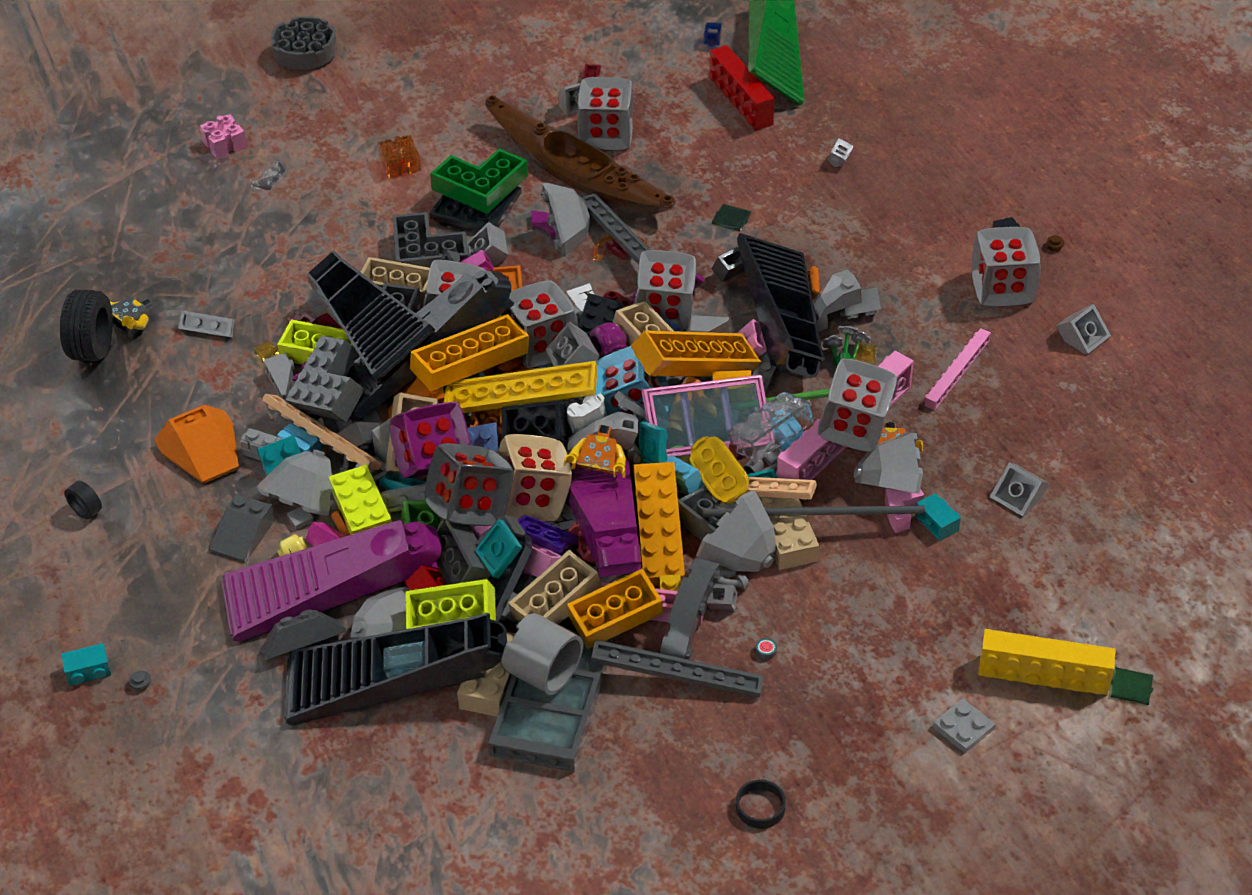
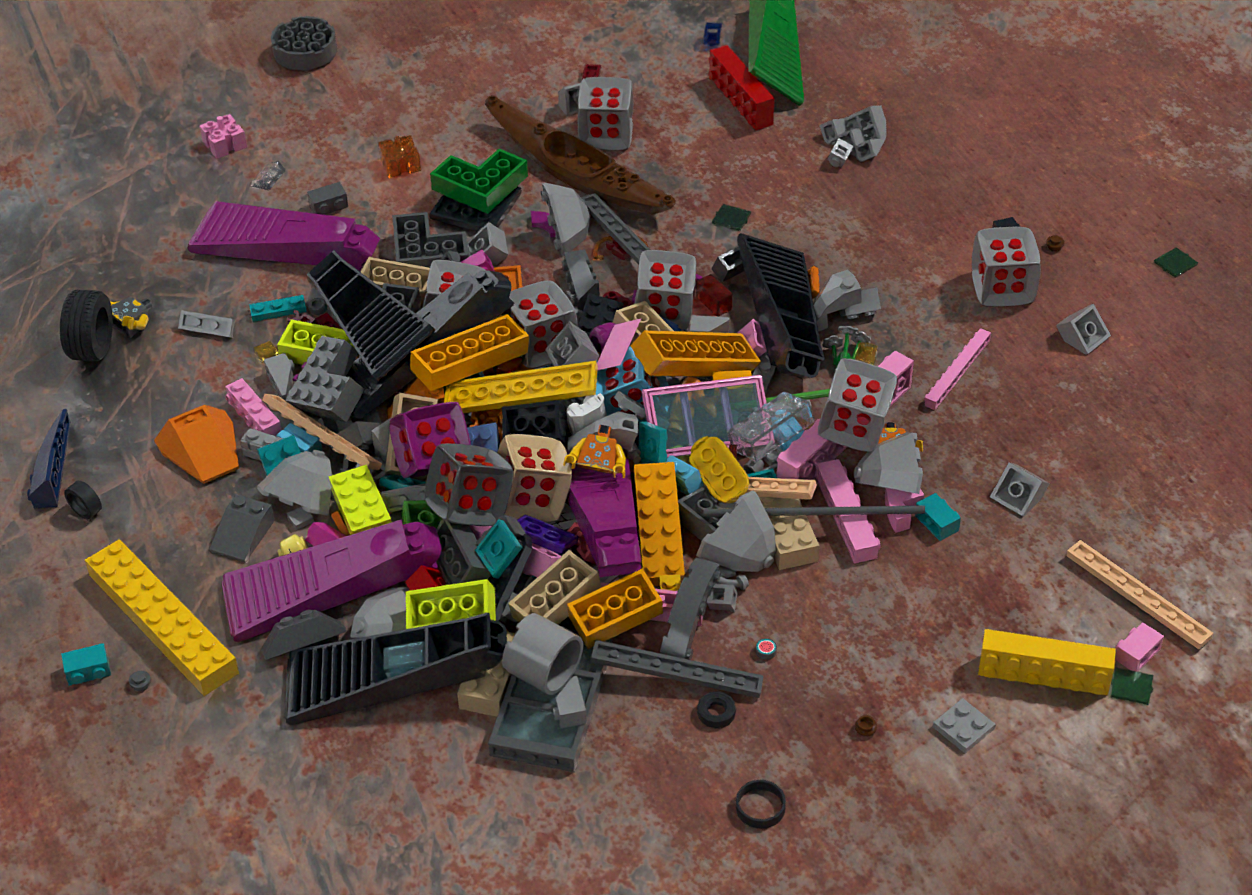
(49, 465): none -> dark blue wedge
(162, 617): none -> yellow brick
(252, 408): none -> bright pink brick
(277, 308): none -> teal plate
(281, 235): none -> magenta brick
(317, 306): none -> dark grey tile
(327, 199): none -> dark grey brick
(570, 705): none -> light grey slope
(580, 276): none -> dark grey wedge
(617, 344): none -> bright pink sticker
(714, 295): none -> clear red brick
(716, 721): none -> black tyre
(854, 529): none -> bright pink brick
(862, 129): none -> light grey brick
(865, 725): none -> reddish brown plate
(1138, 647): none -> bright pink brick
(1140, 594): none -> light nougat plate
(1175, 262): none -> clear green piece

